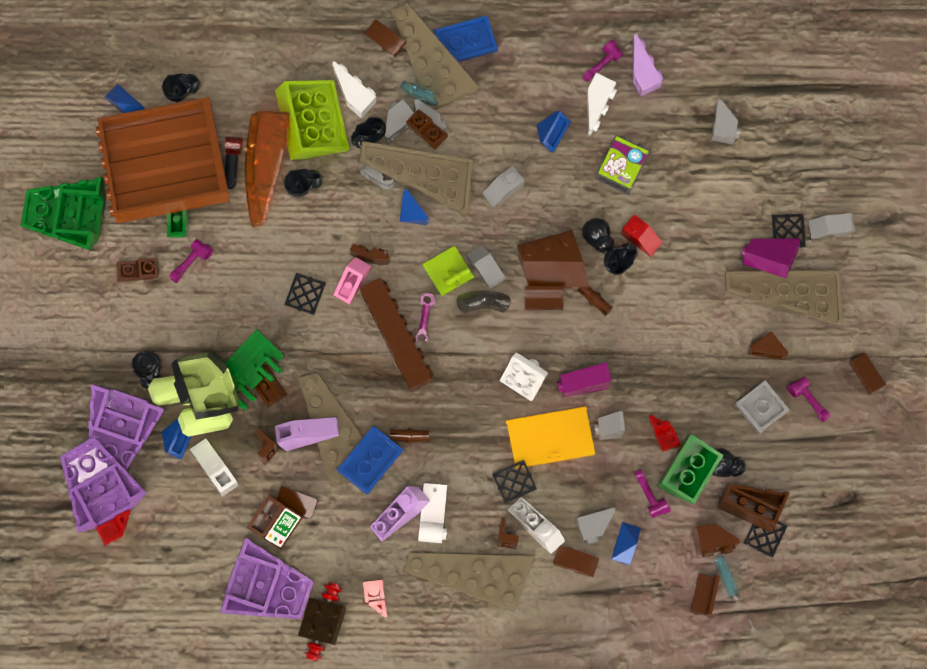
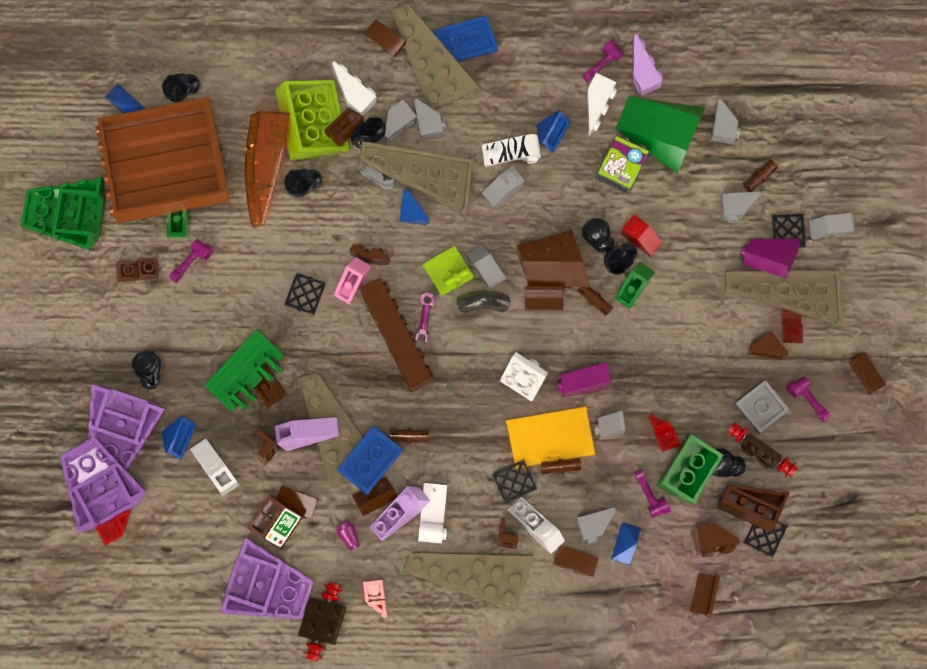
(204, 385): yellowish green piece -> none
(233, 148): piece -> none
(344, 126): none -> reddish brown slope
(348, 535): none -> magenta cone
(379, 496): none -> reddish brown slope
(424, 95): clear light blue slope -> none
(426, 129): reddish brown slope -> none
(512, 149): none -> white door
(561, 466): none -> reddish brown pin
(634, 285): none -> green slope
(660, 127): none -> green wedge
(726, 576): clear light blue tile -> none
(736, 205): none -> light grey slope
(754, 447): none -> dark brown plate
(760, 176): none -> reddish brown pin
(791, 327): none -> clear red slope

